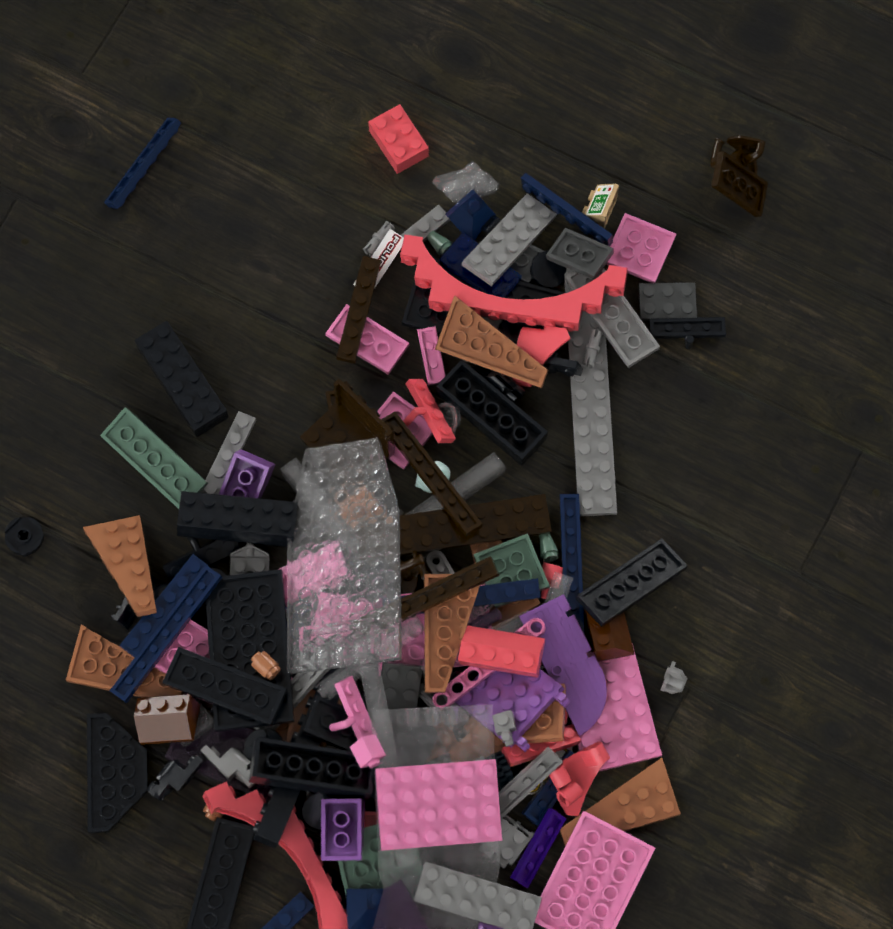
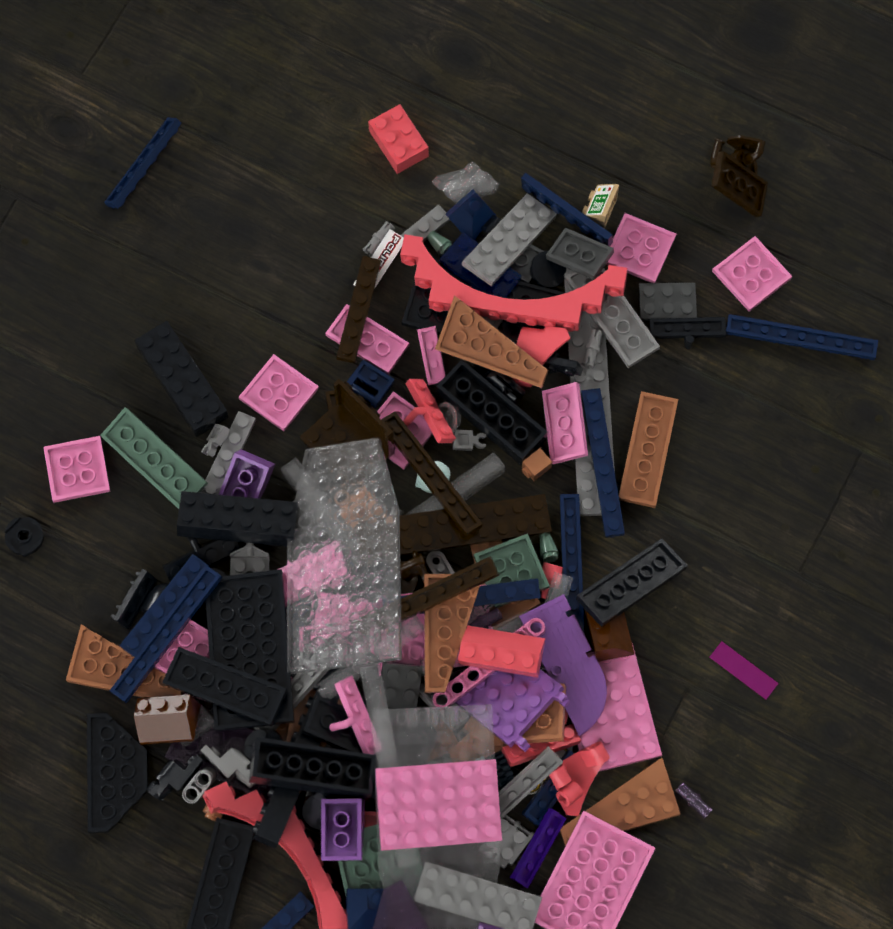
(76, 469): none -> bright pink plate
(125, 556): nougat wing -> none
(199, 784): none -> light grey beam
(216, 437): none -> light grey plate
(265, 665): nougat brick -> none
(278, 392): none -> bright pink plate
(368, 751): bright pink brick -> none
(372, 378): none -> dark blue plate
(466, 440): none -> light grey plate
(504, 725): light grey plate -> none
(536, 464): none -> nougat brick
(565, 423): none -> bright pink plate
(602, 463): none -> dark blue plate
(648, 449): none -> nougat plate
(674, 680): light grey piece -> none
(694, 800): none -> clear purple pin
(743, 670): none -> magenta sticker
(752, 273): none -> bright pink plate
(801, 337): none -> dark blue plate

